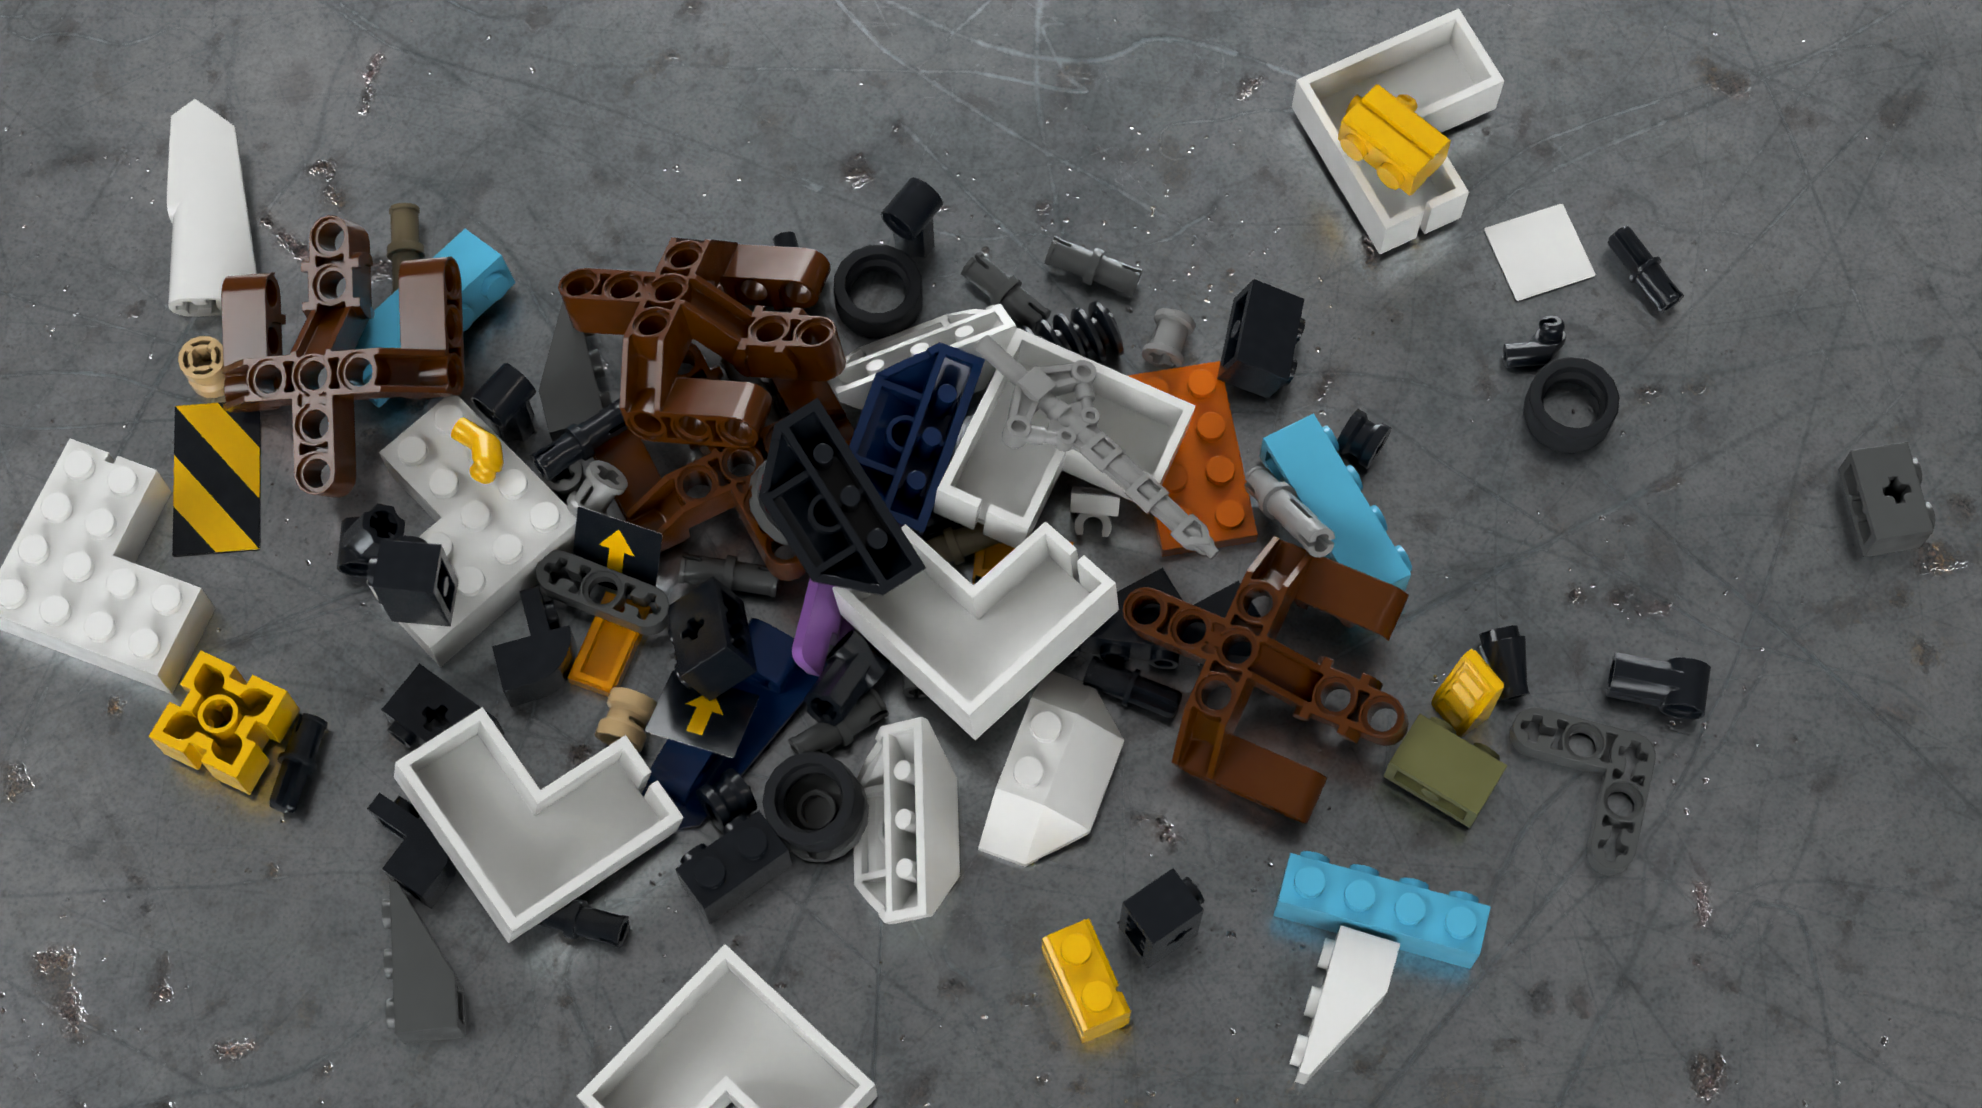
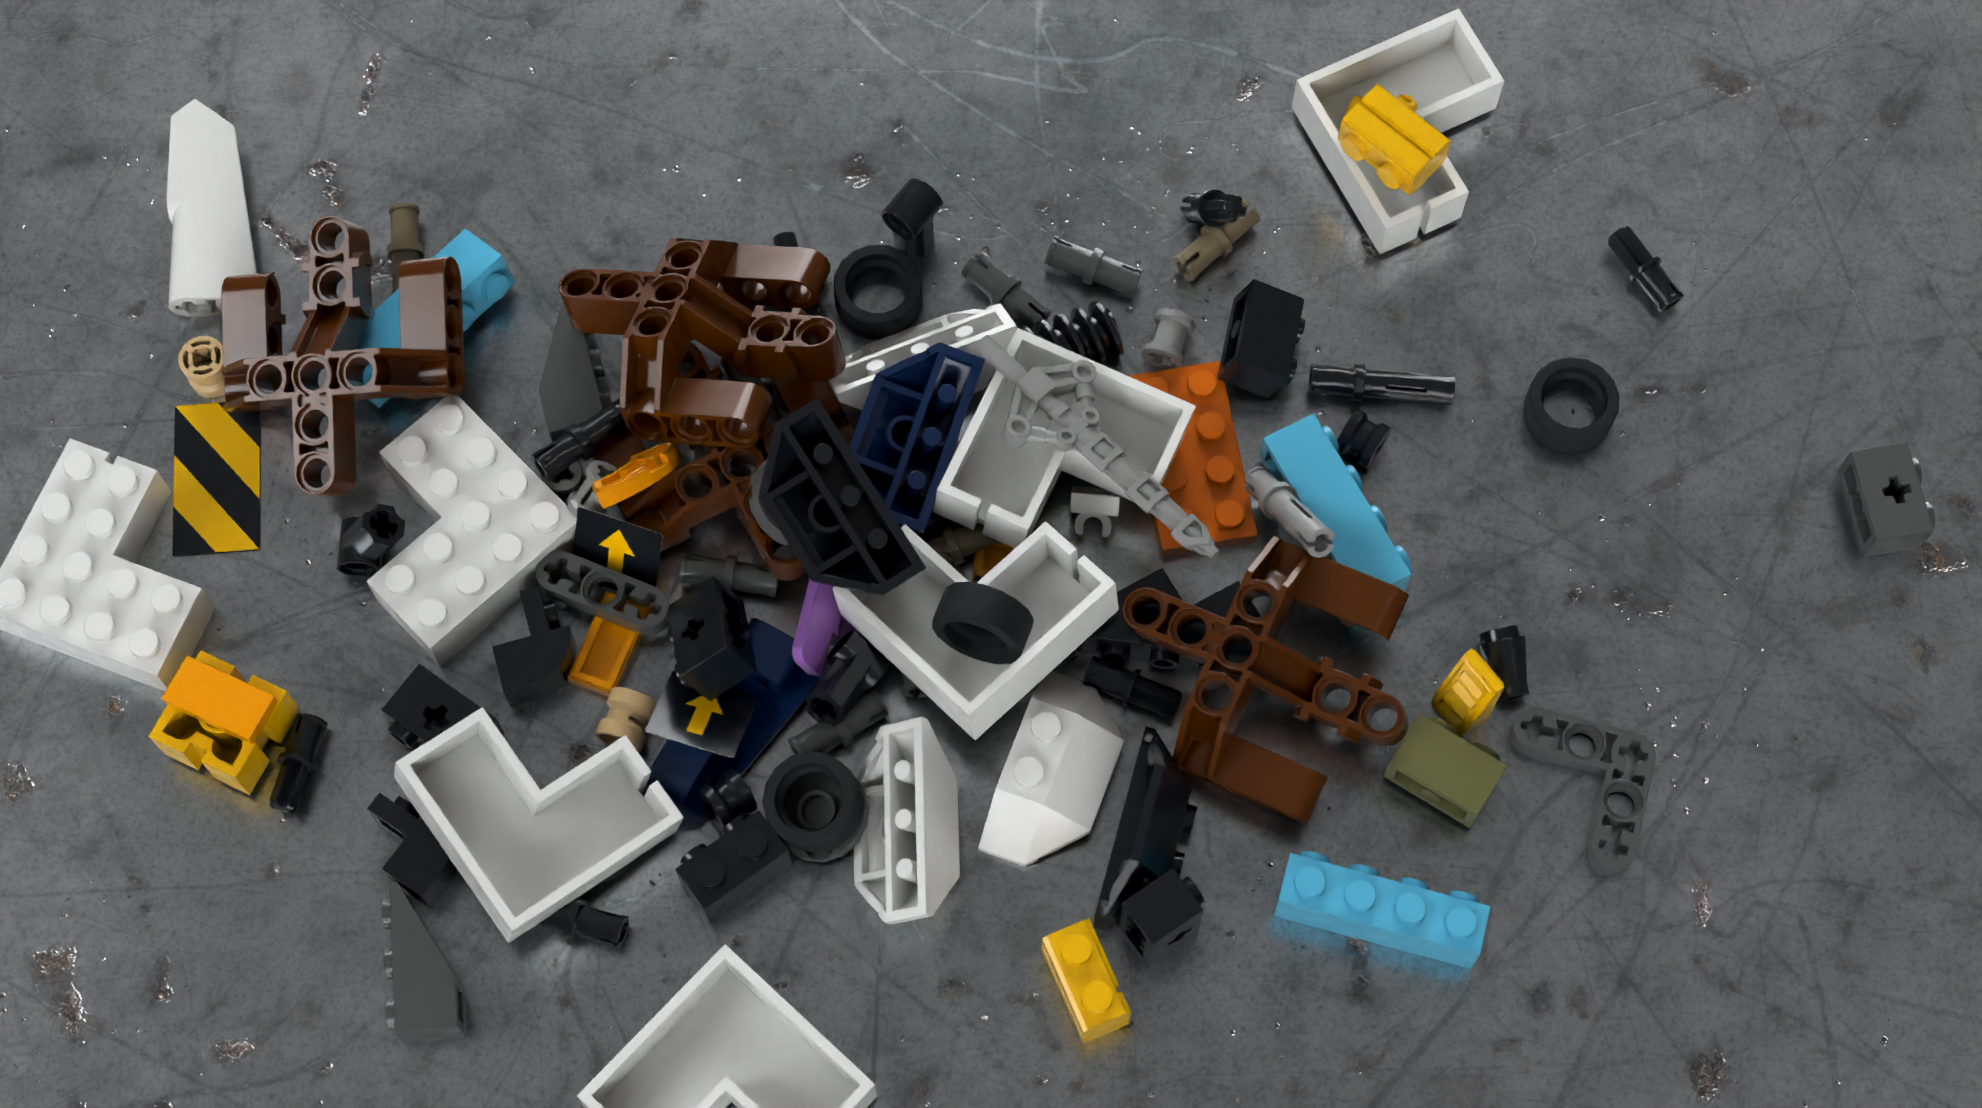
(219, 700): none -> light orange tile
(414, 581): black brick -> none
(485, 450): yellow arm -> none
(507, 404): black piece -> none
(637, 474): none -> light orange tile
(982, 622): none -> black tyre
(1148, 829): none -> black wedge
(1213, 208): none -> black axle
(1214, 243): none -> dark tan pin
(1352, 988): white slope -> none
(1371, 383): none -> black pin
(1539, 252): white sticker -> none
(1541, 347): black arm -> none
(1673, 685): black piece -> none

